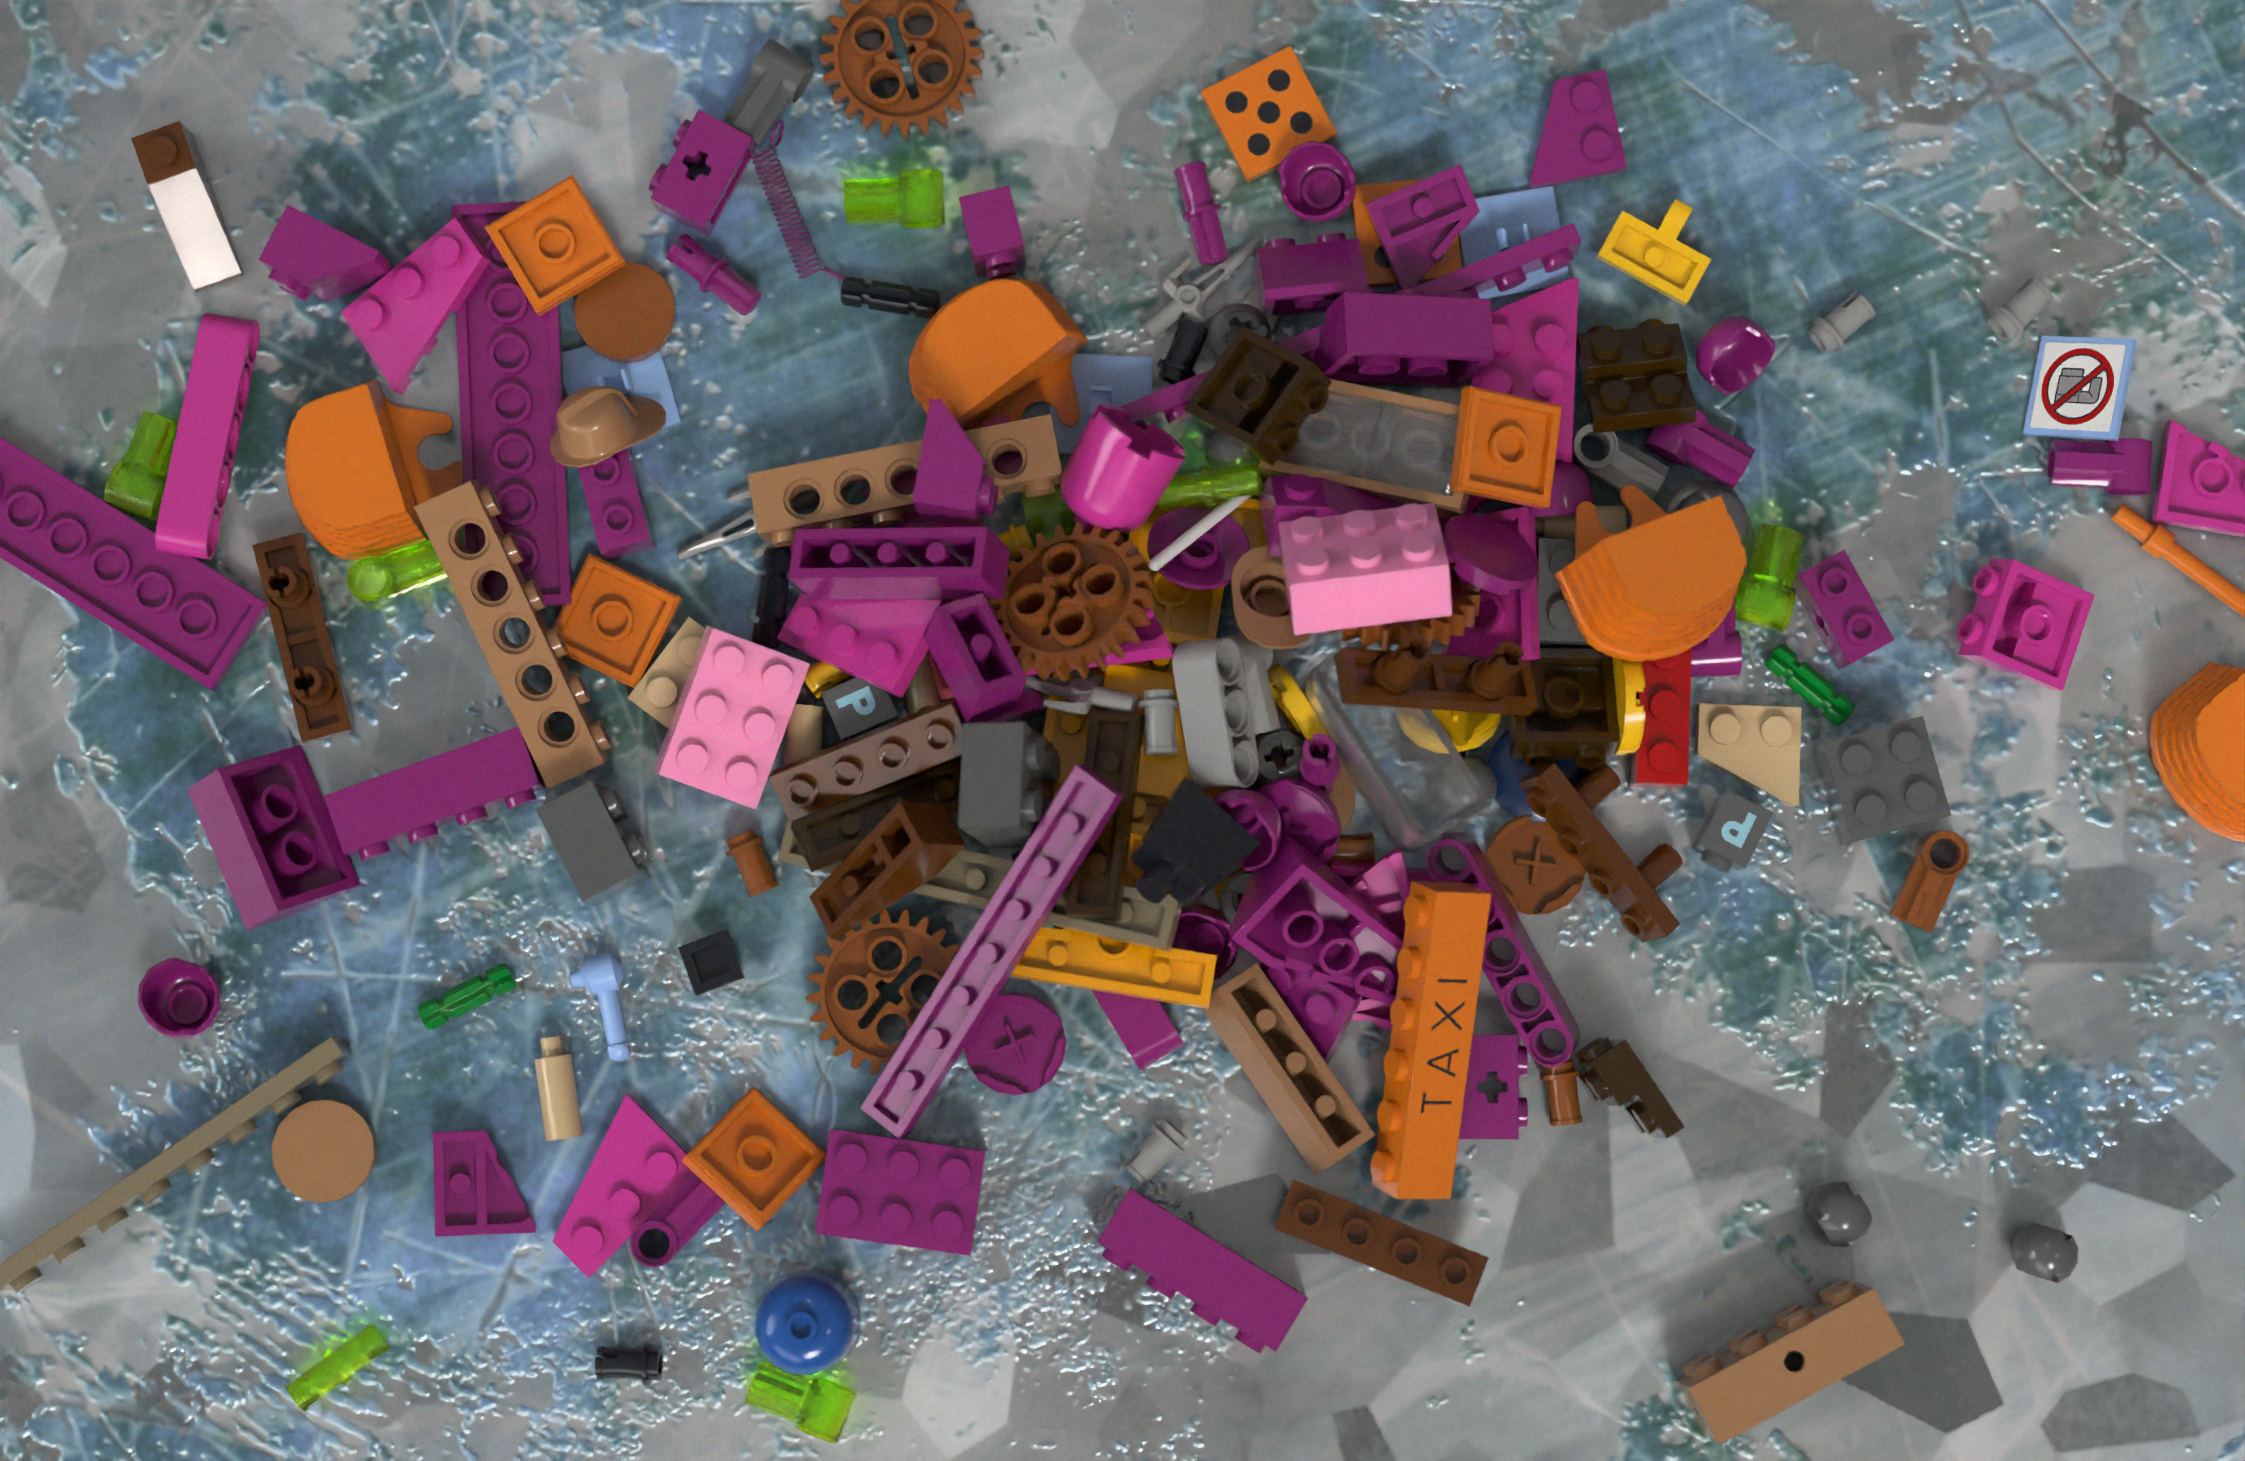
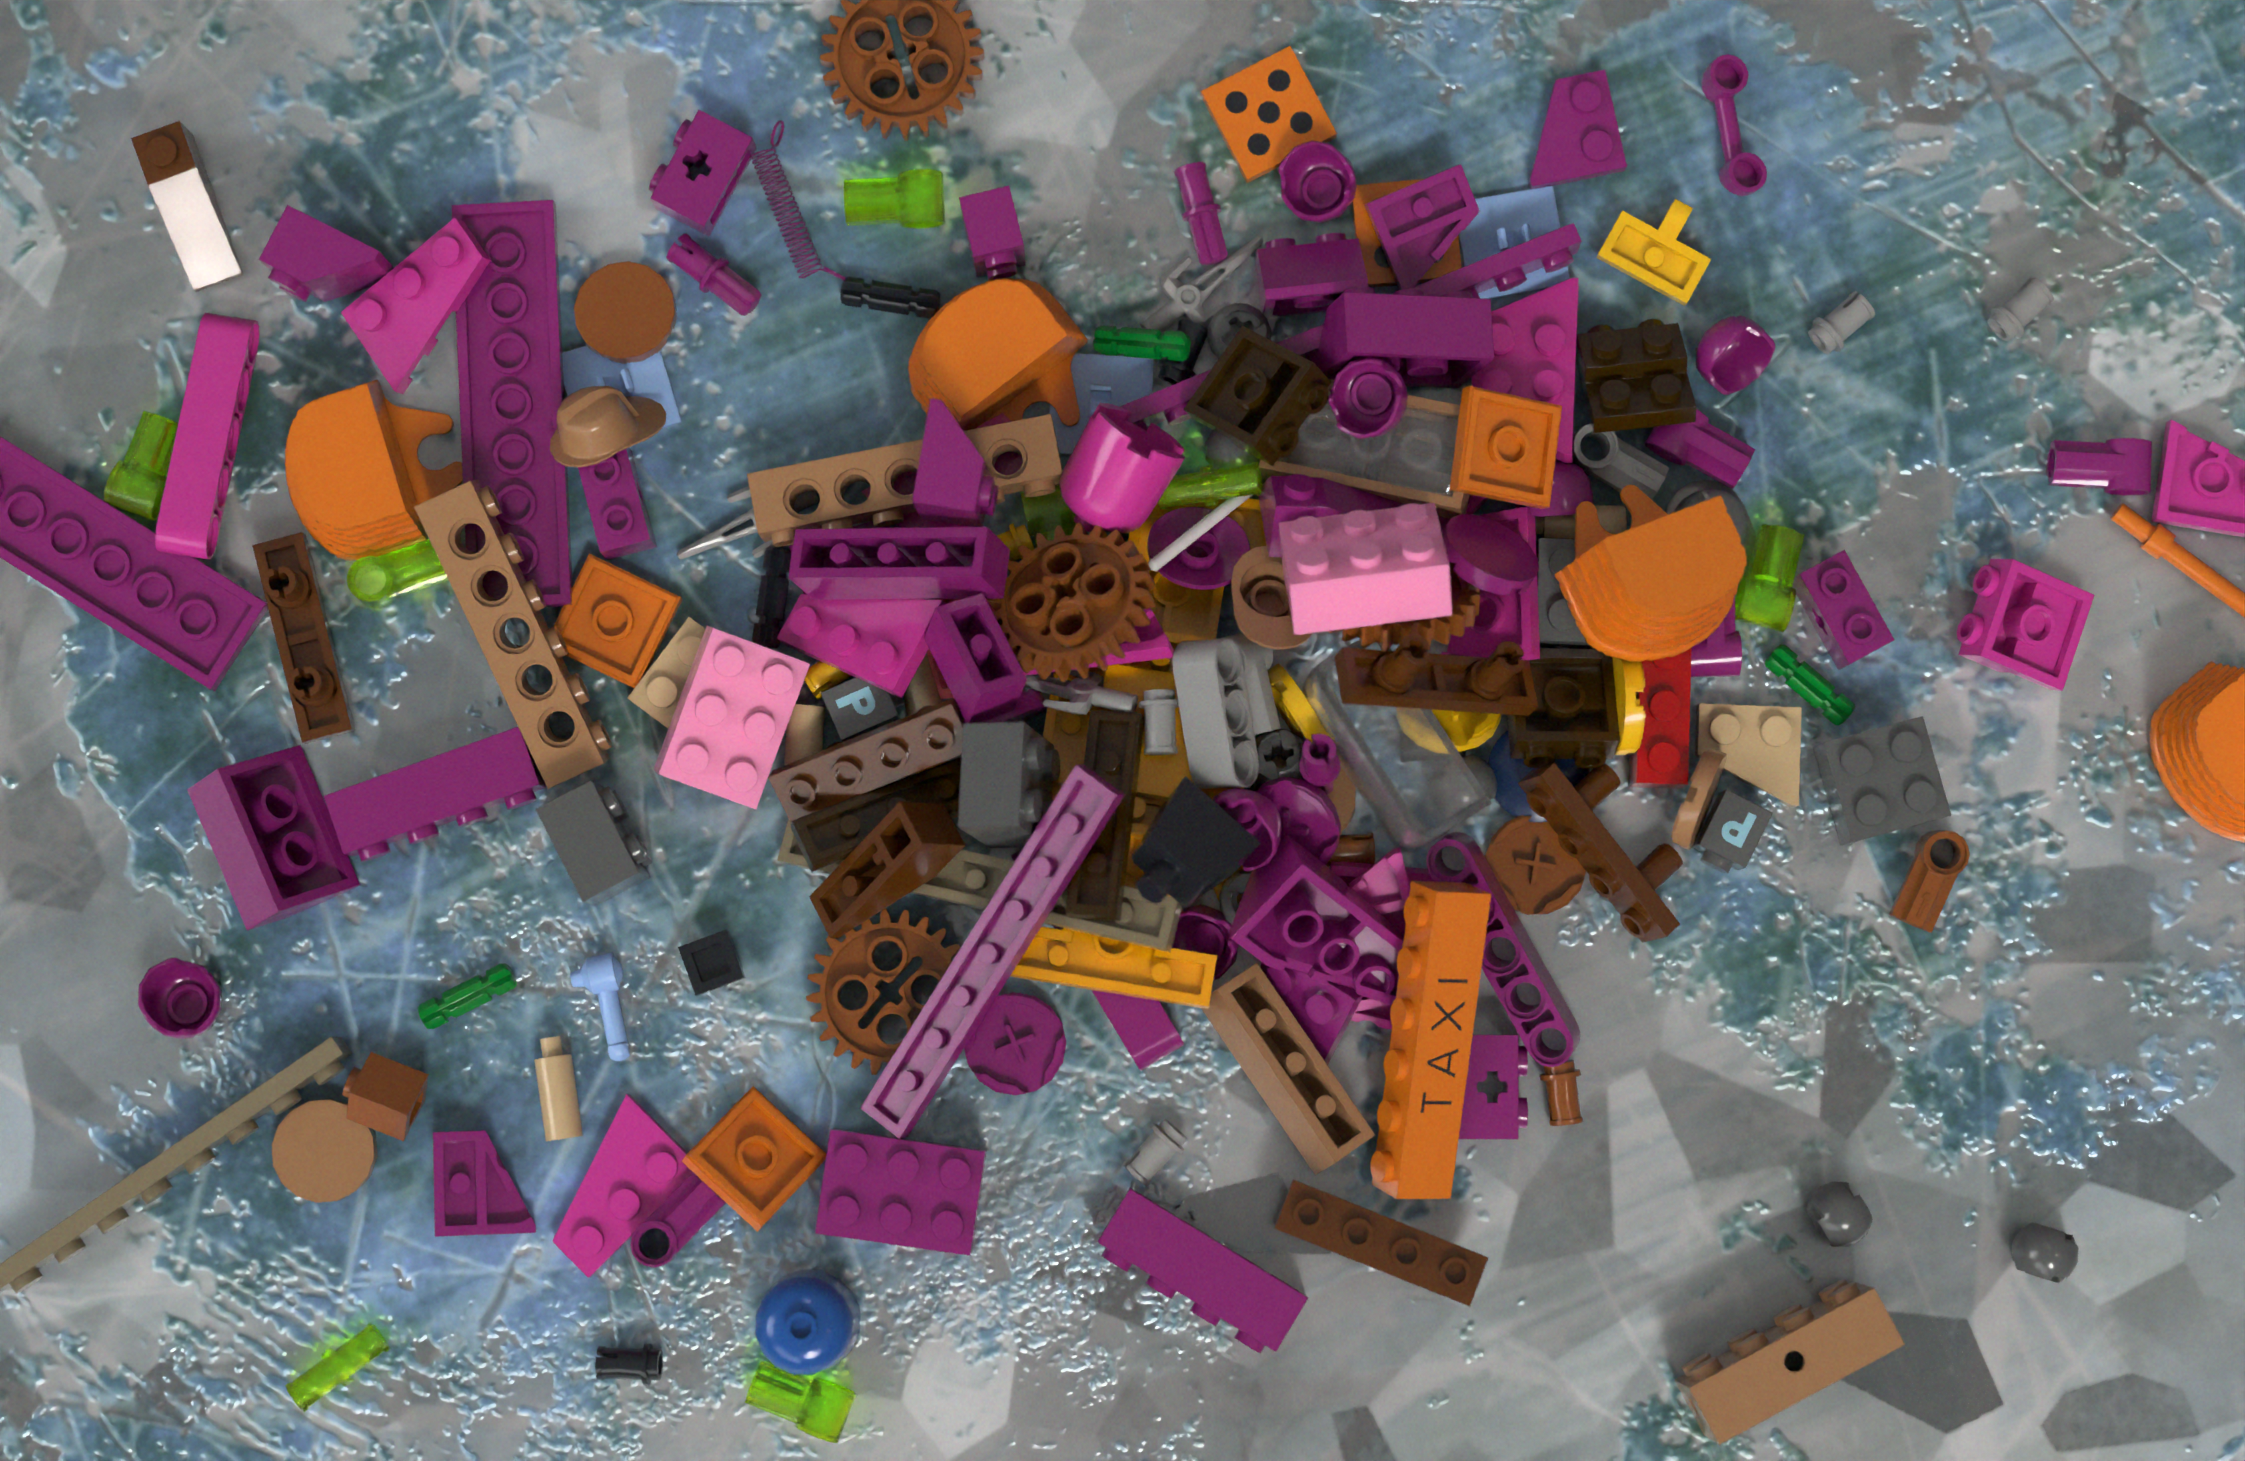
(385, 1095): none -> dark orange brick
(555, 245): orange tile -> none
(752, 862): dark orange pin -> none
(774, 82): dark grey piece -> none
(1142, 343): none -> green axle
(1368, 398): none -> magenta hair
(1618, 1076): dark brown plate -> none
(1699, 798): none -> medium nougat tile
(1722, 80): none -> magenta bar
(2080, 387): piece -> none

